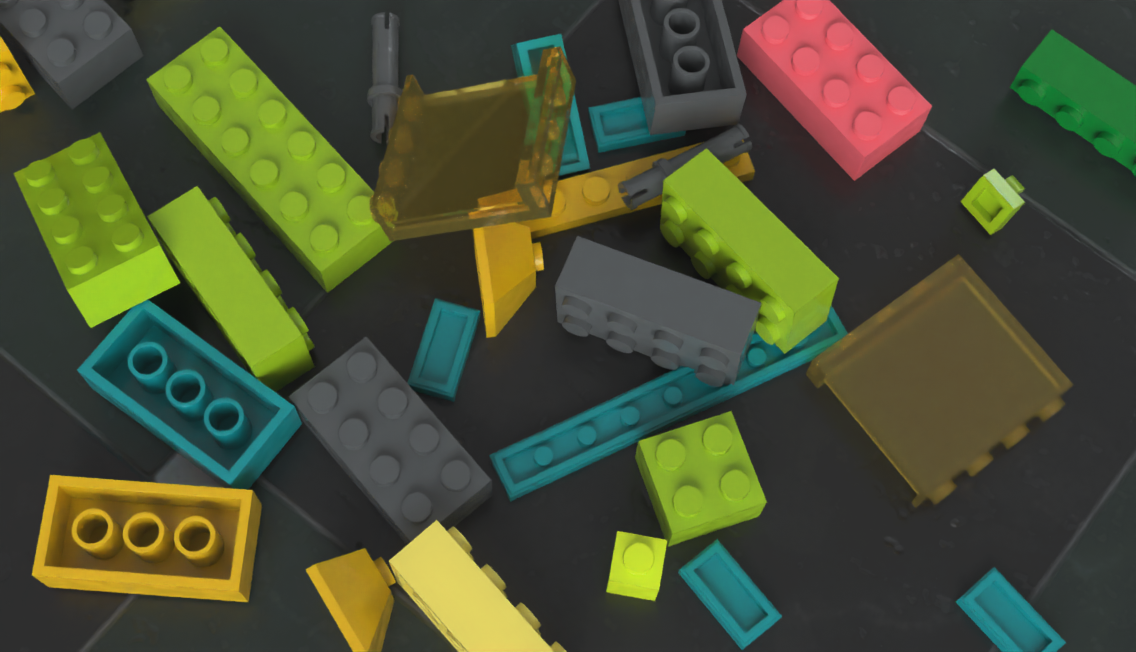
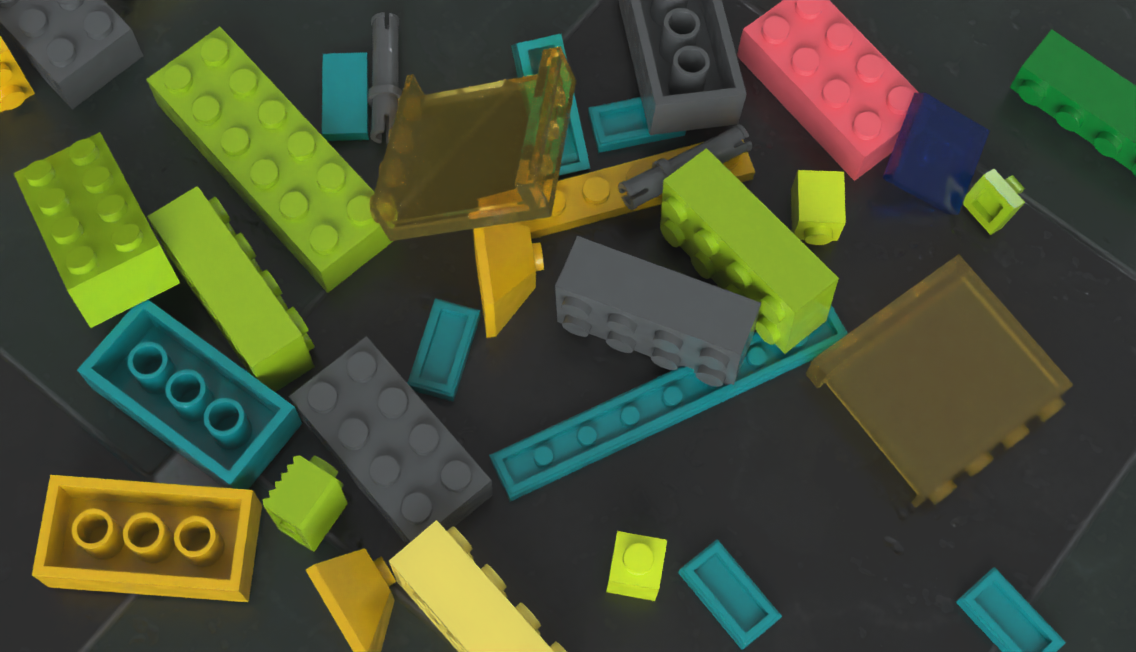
(306, 501): none -> lime brick
(345, 96): none -> teal tile
(699, 478): lime brick -> none
(818, 206): none -> neon yellow brick
(936, 153): none -> clear blue tile

